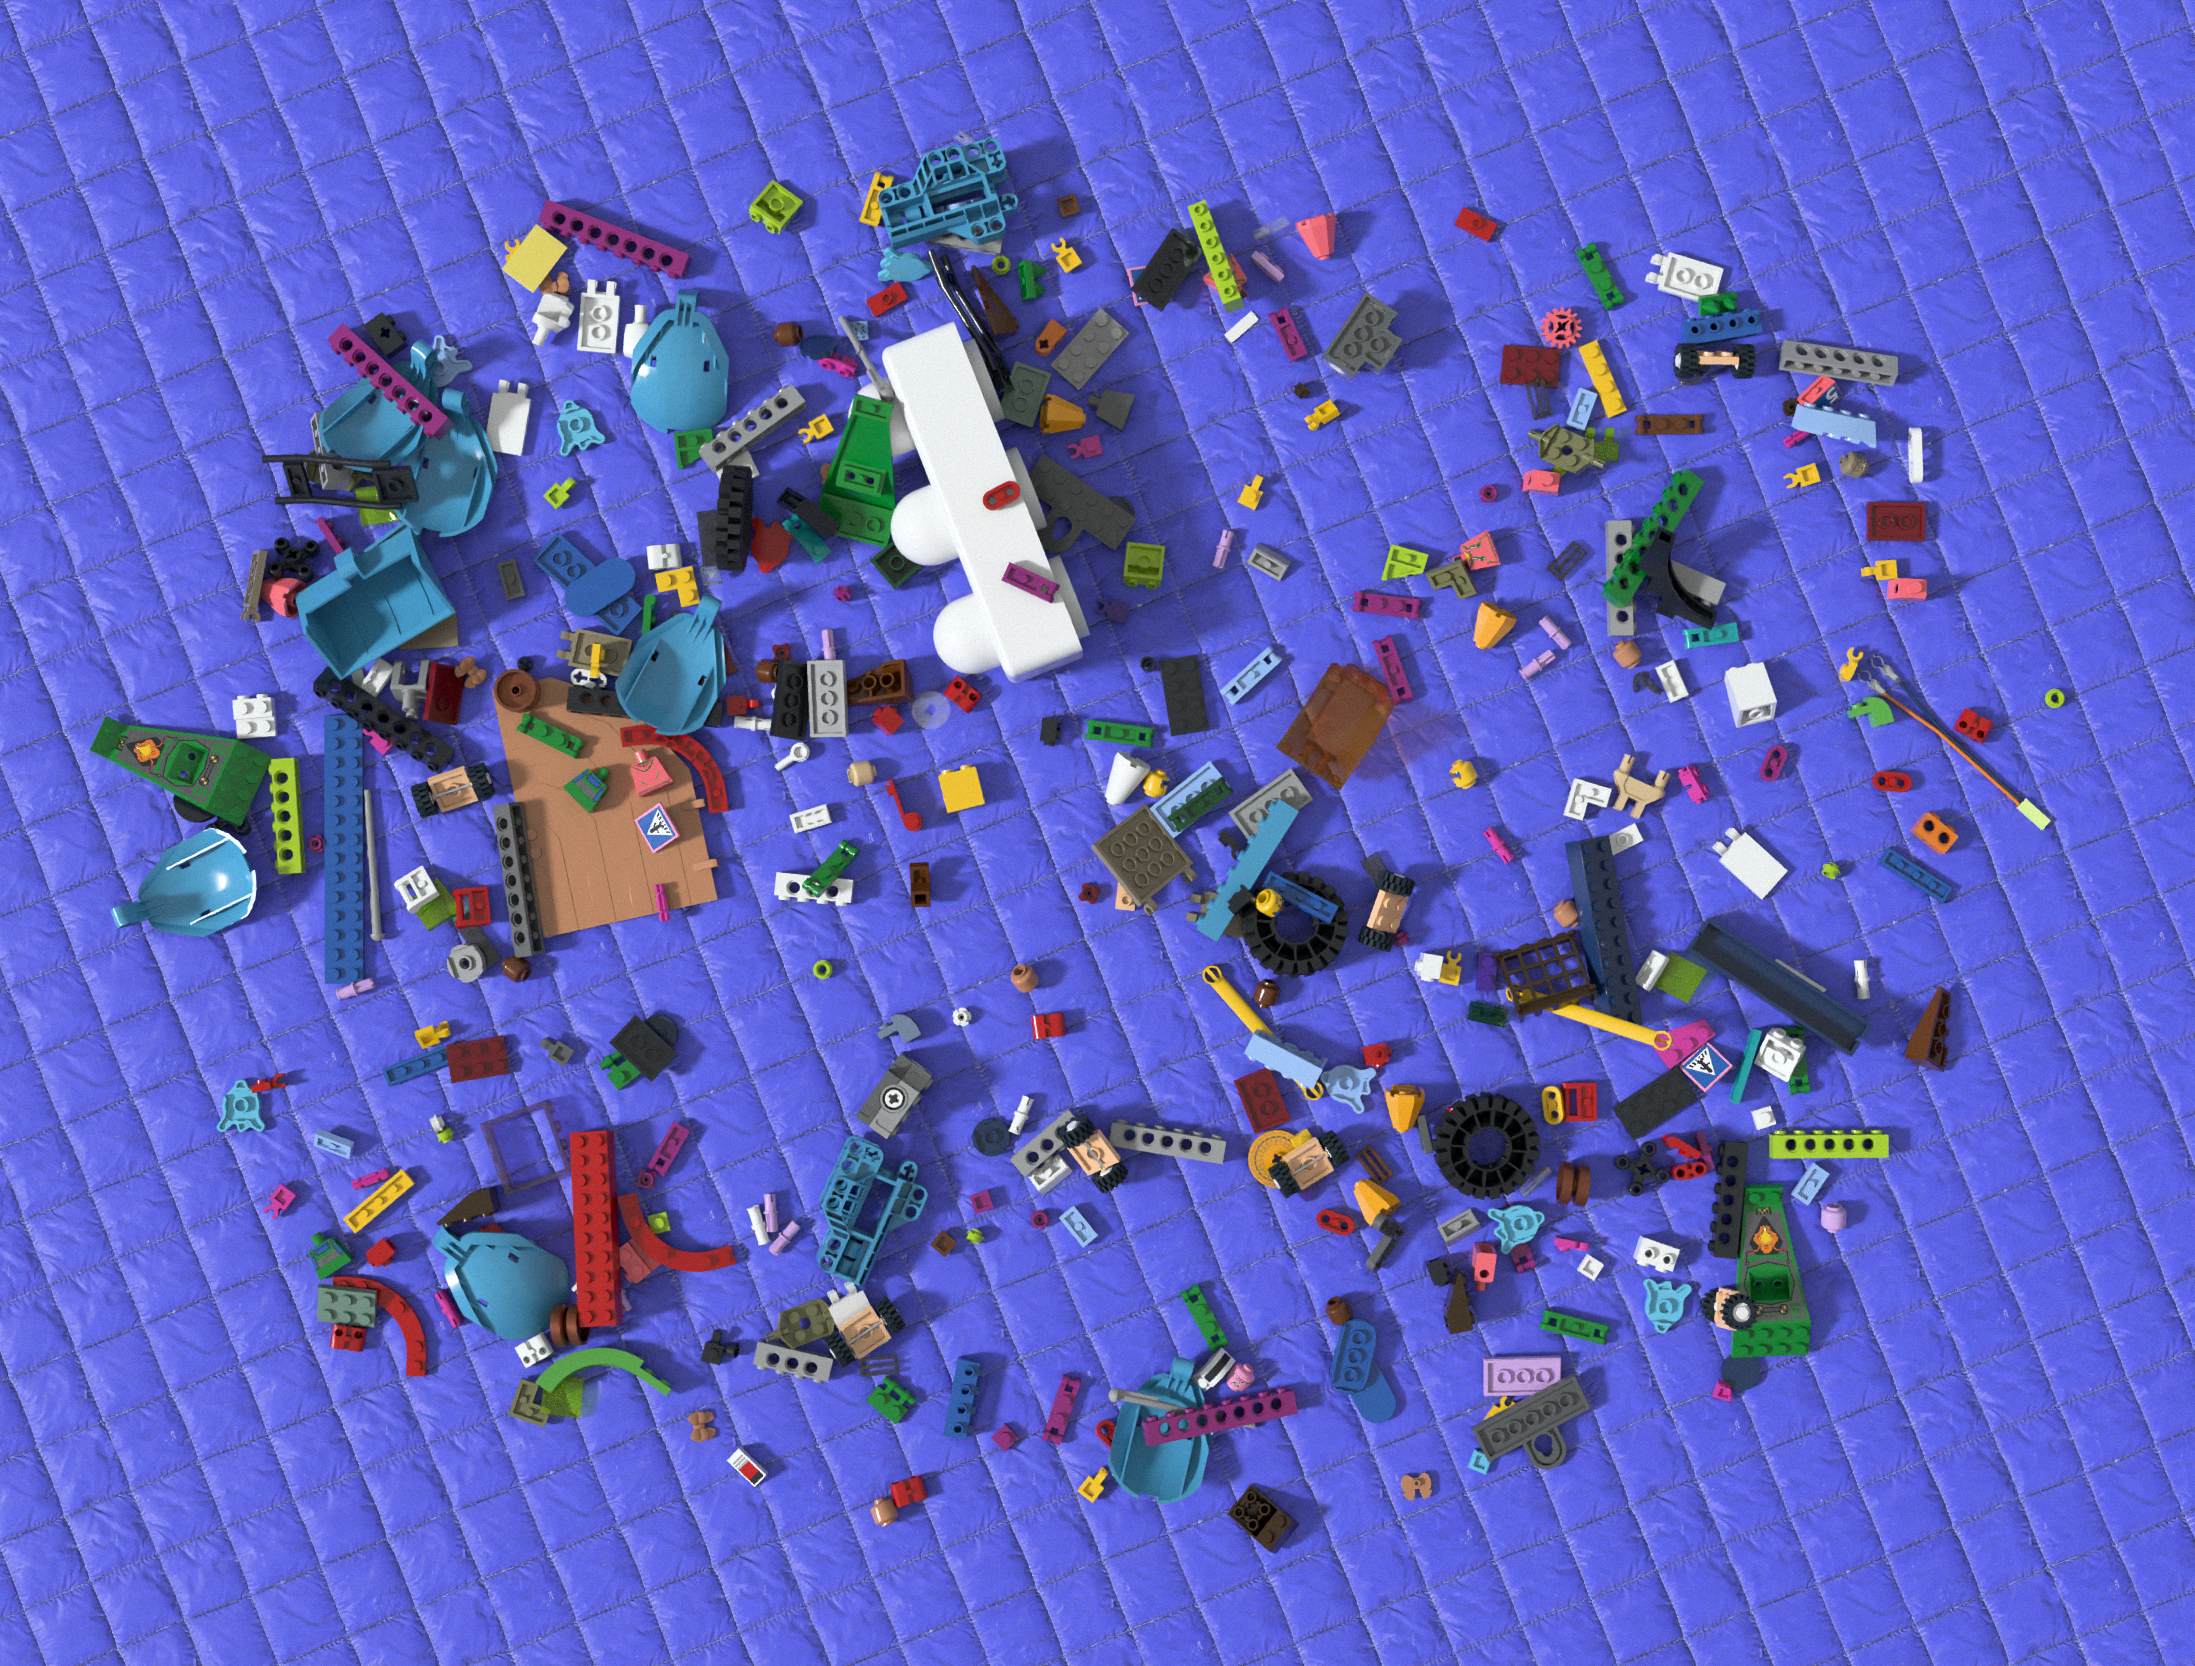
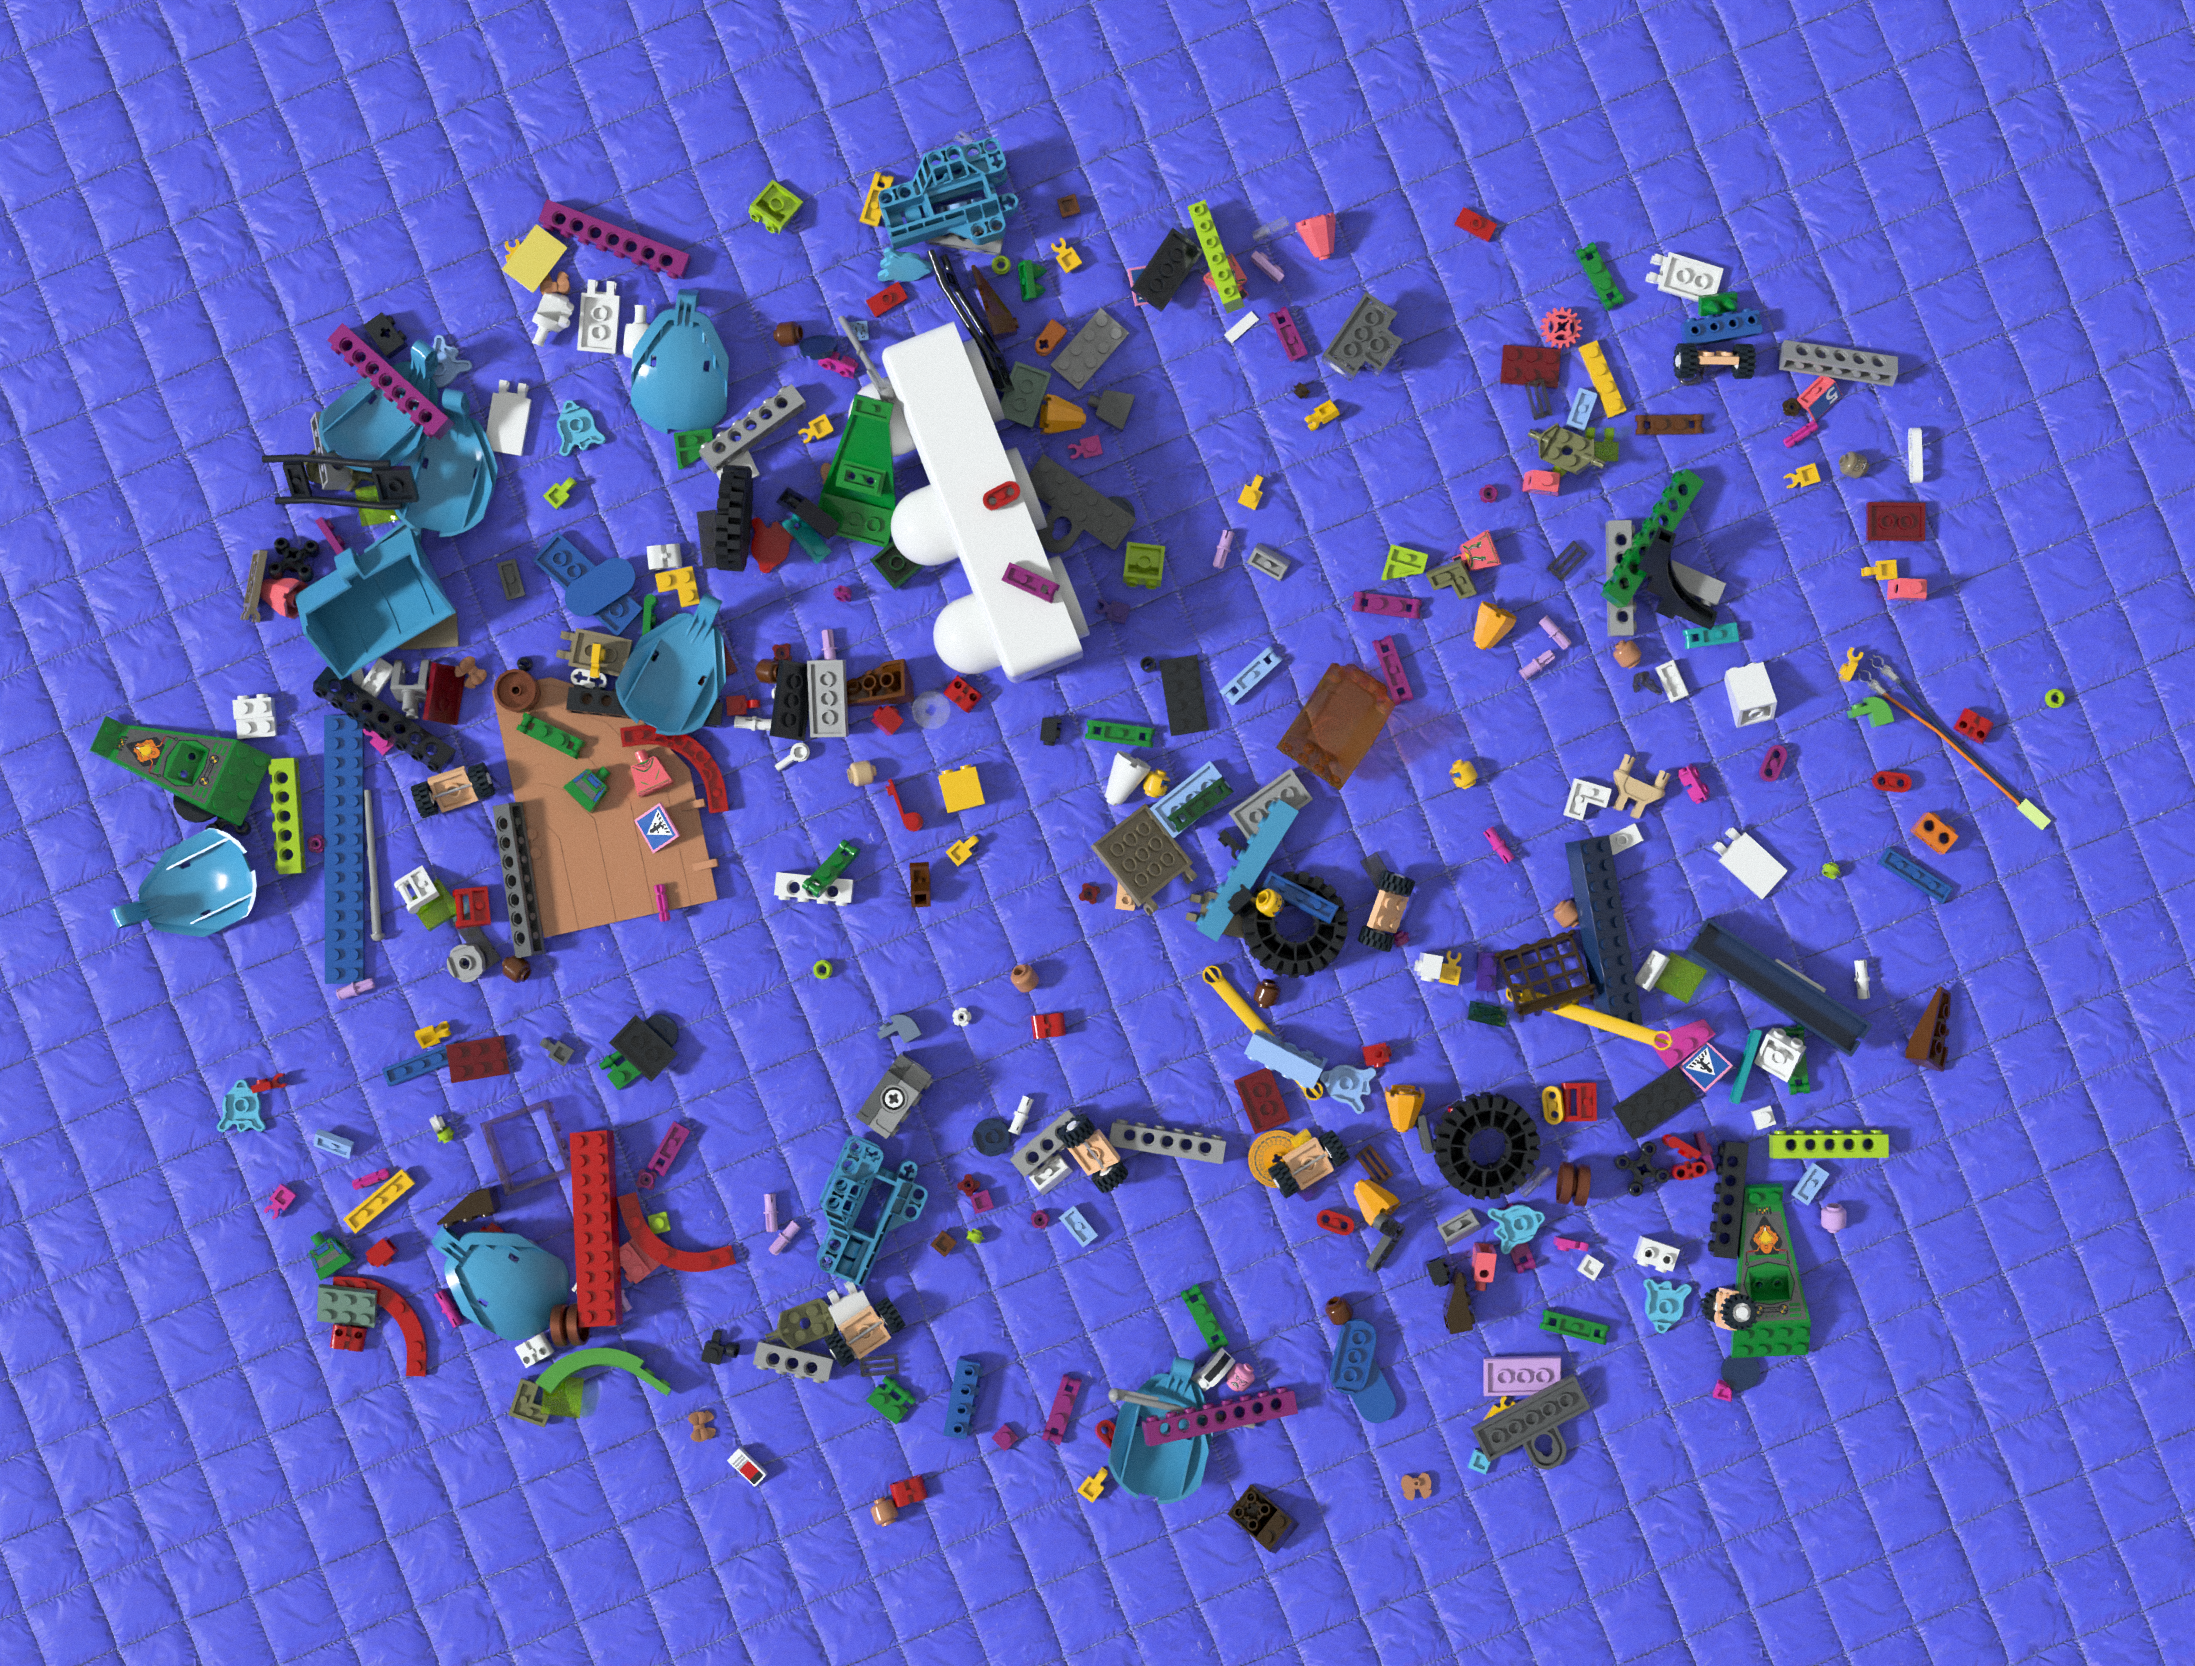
(711, 575): clear plate -> none
(758, 1225): white pin -> none
(810, 818): white plate -> none
(960, 851): none -> yellow plate
(973, 1185): none -> dark red plate
(1835, 424): light blue wedge -> none

